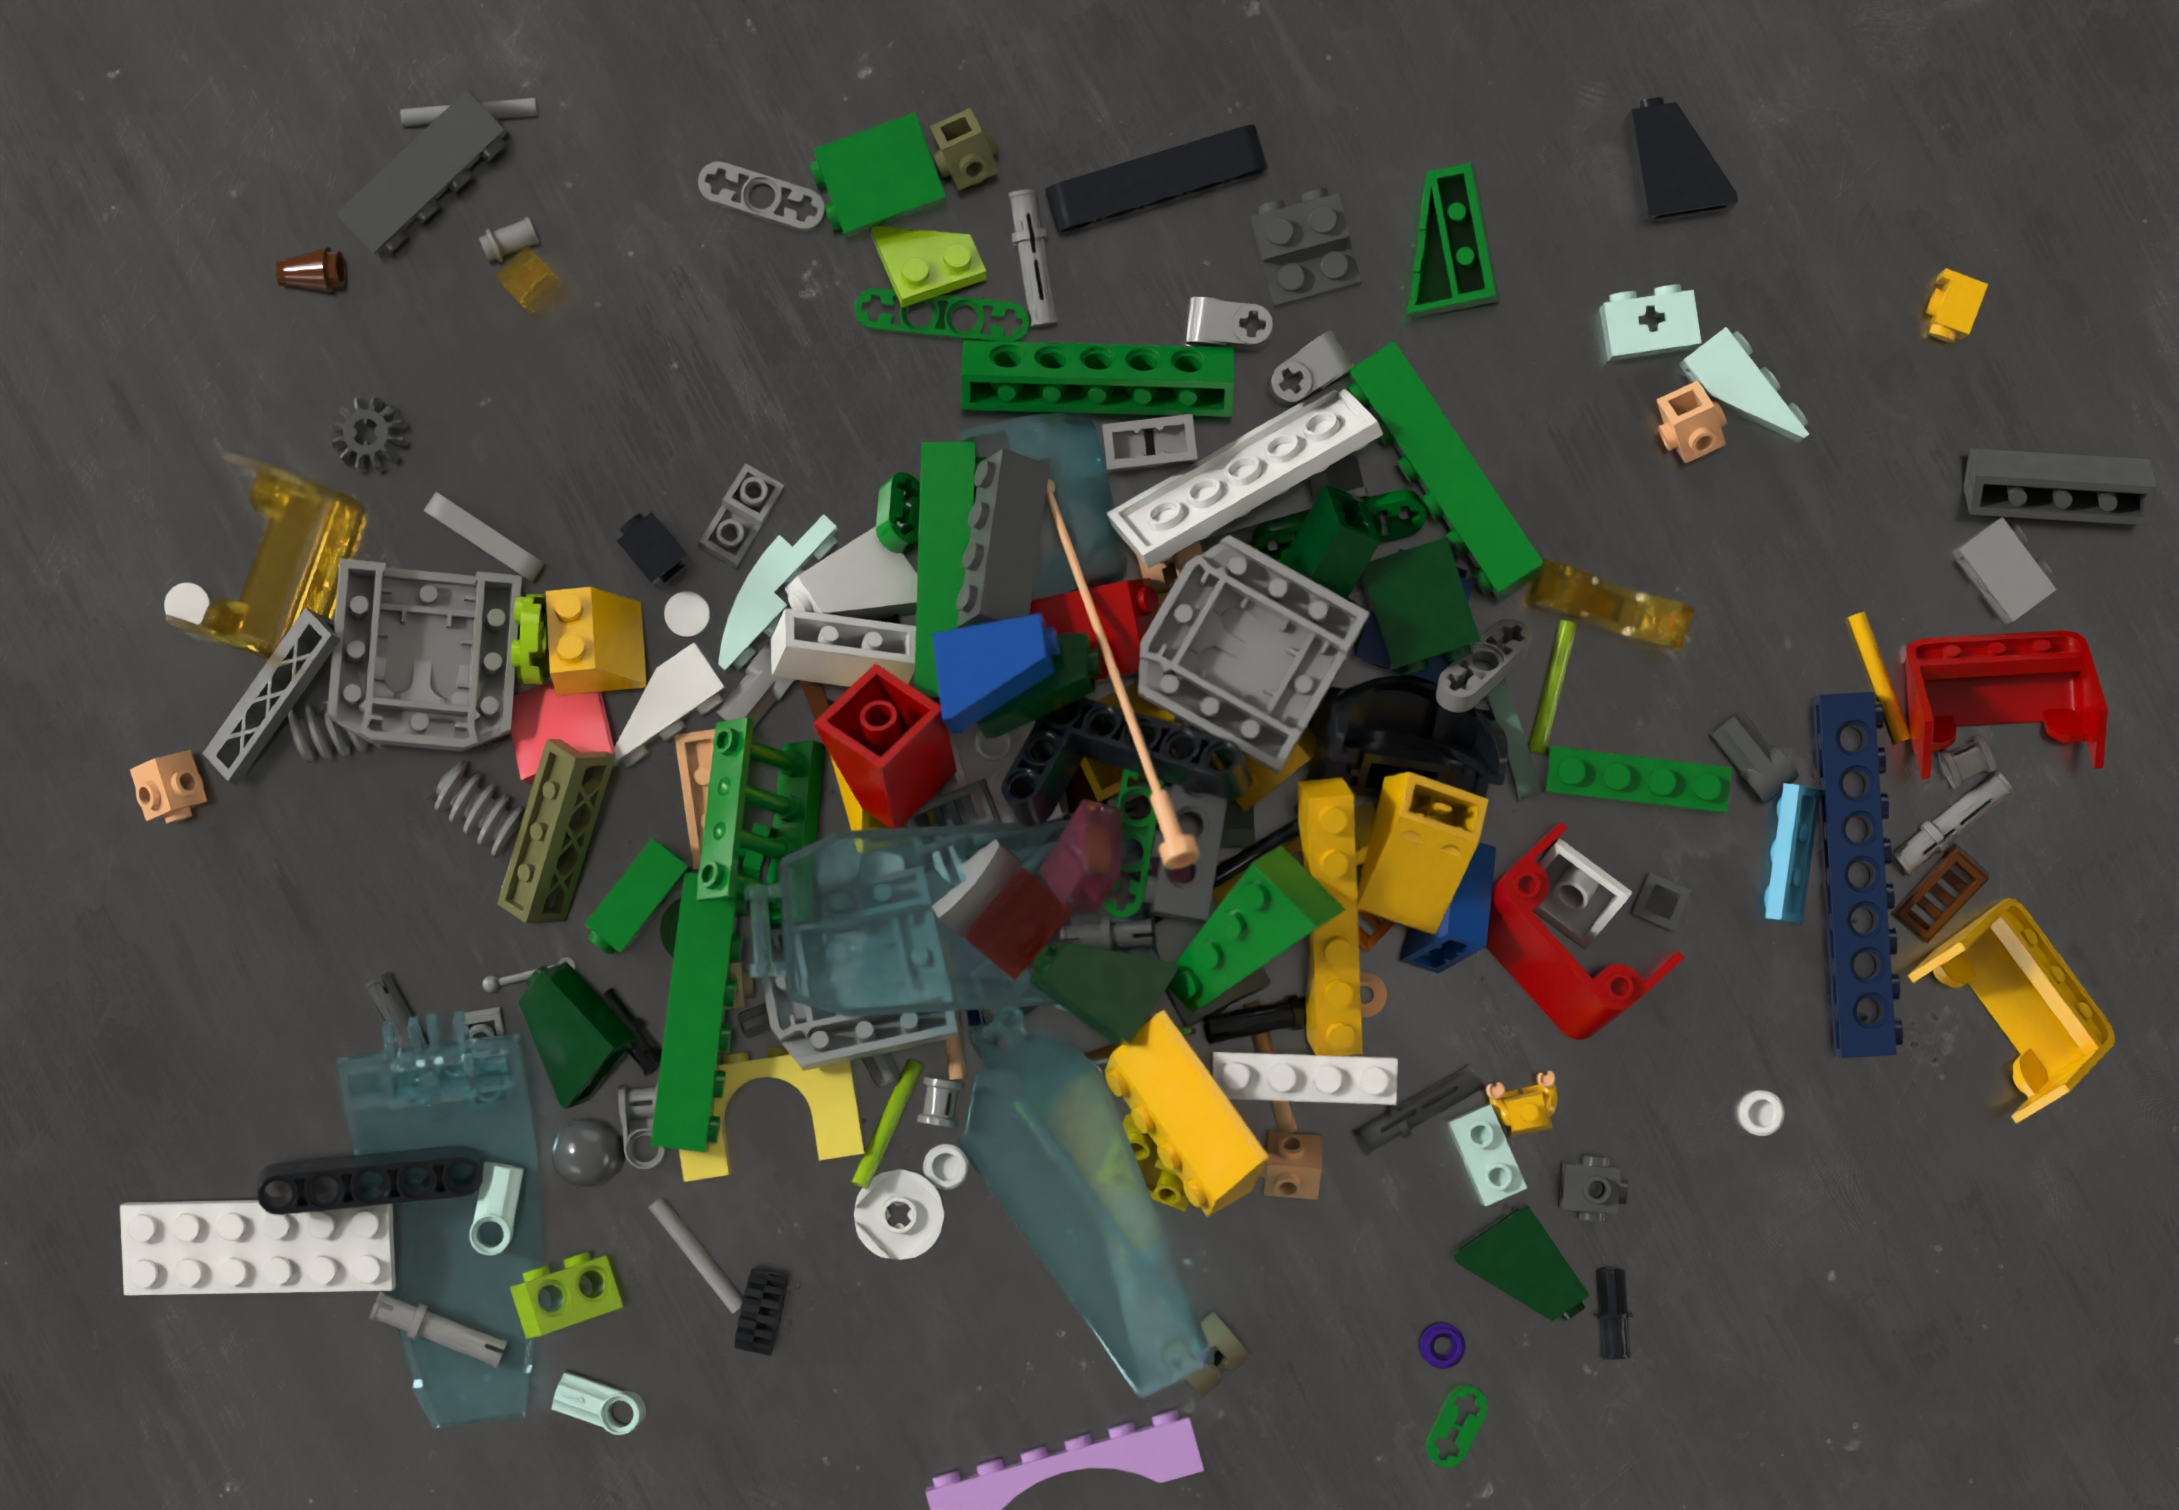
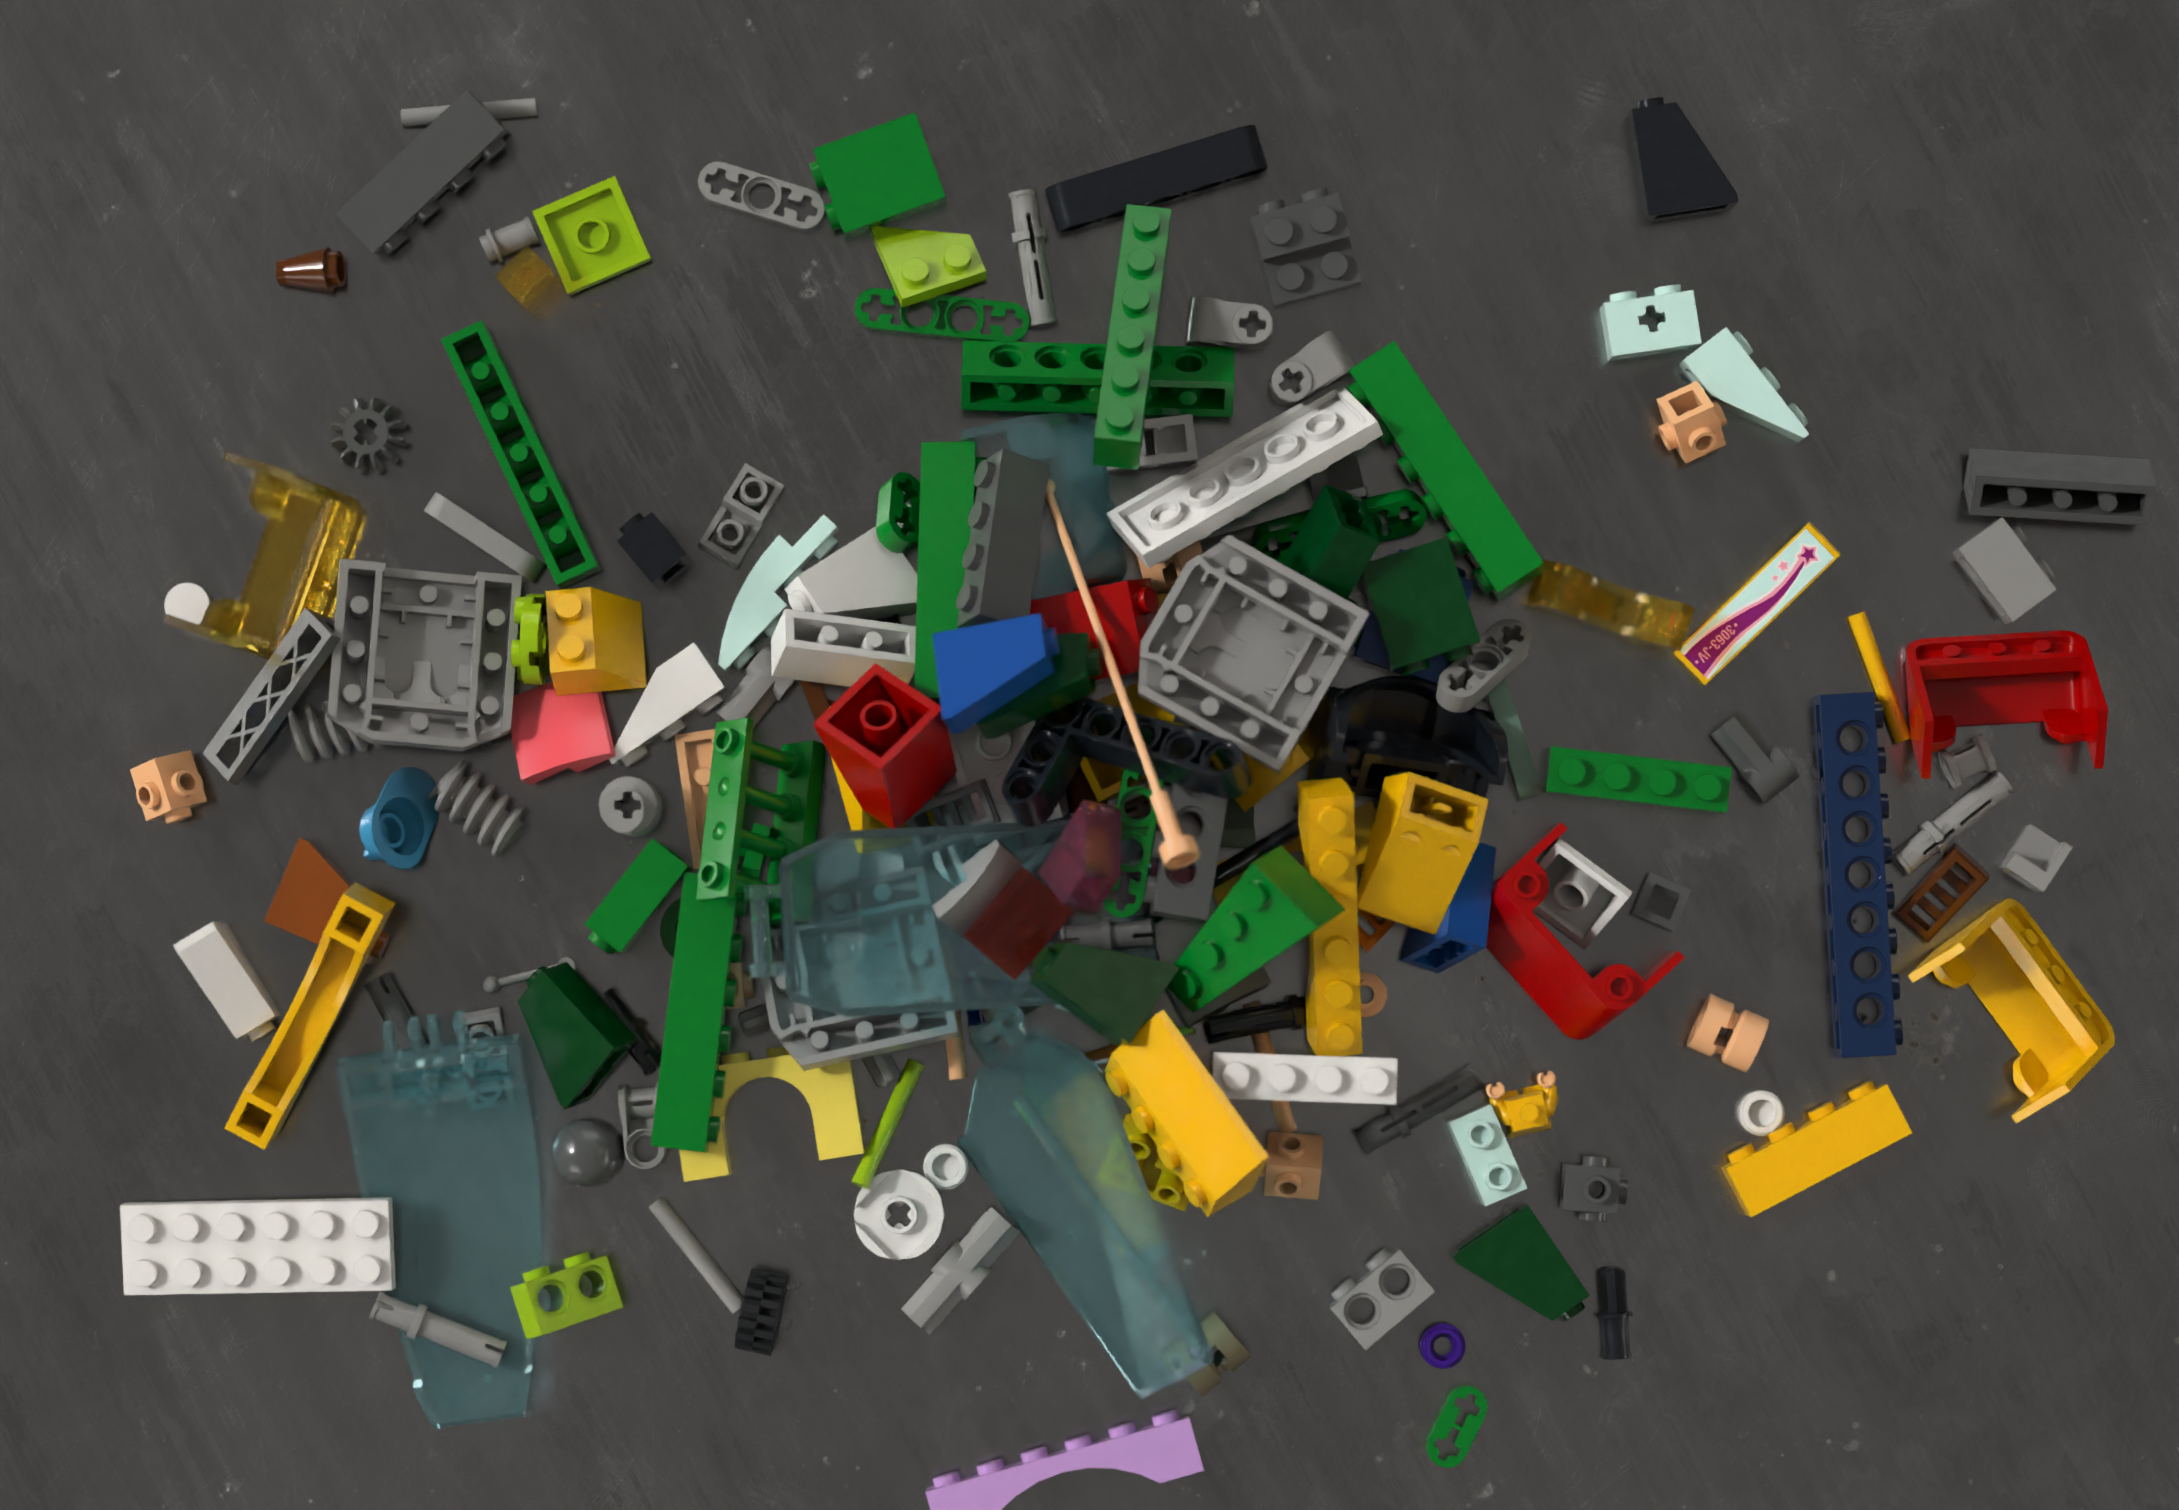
(229, 980): none -> white slope
(310, 895): none -> dark orange slope
(311, 1016): none -> yellow arch
(348, 1169): black beam -> none
(400, 820): none -> dark azure piece
(496, 1203): light aqua piece -> none
(521, 454): none -> green brick
(547, 833): olive fence -> none
(591, 235): none -> lime plate
(595, 1401): light aqua piece -> none
(619, 793): none -> light grey piece
(687, 614): white tile -> none
(940, 1102): light grey bush -> none
(960, 1270): none -> light grey piece
(964, 149): olive brick -> none
(1132, 337): none -> green brick
(1388, 1306): none -> light grey brick
(1453, 246): green wedge -> none
(1552, 687): lime bar -> none
(1742, 1040): none -> light nougat wheel
(1757, 603): none -> slope
(1792, 853): medium azure plate -> none
(1815, 1149): none -> yellow brick
(1955, 305): yellow brick -> none
(2035, 858): none -> light grey panel

